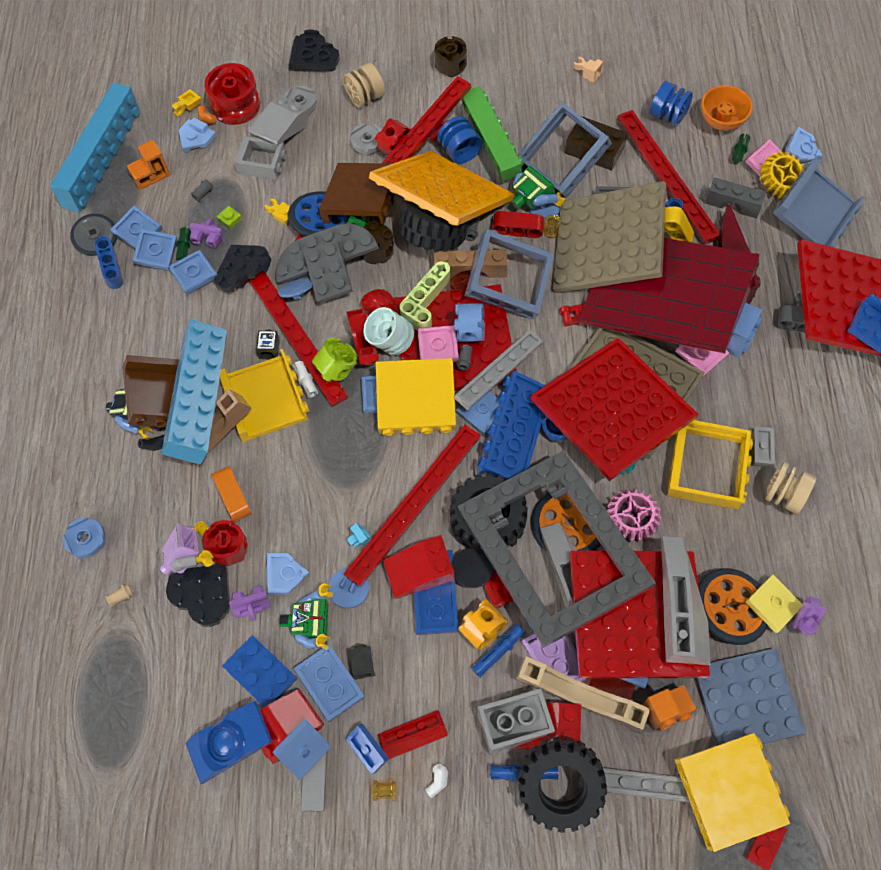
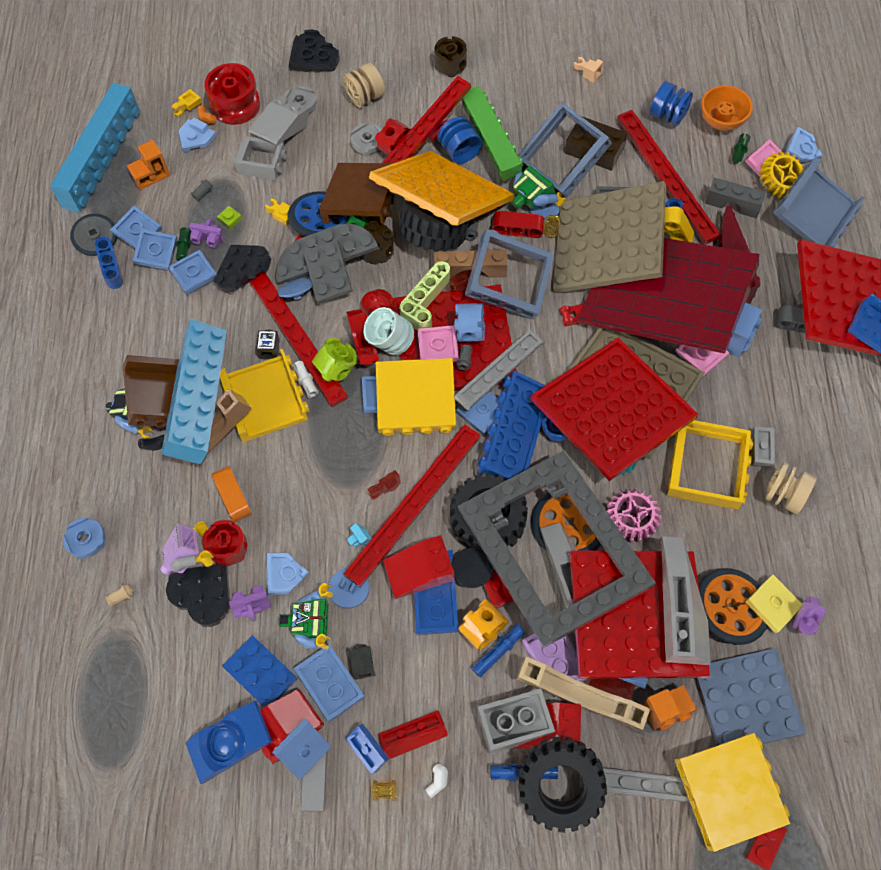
(387, 483): none -> clear red plate

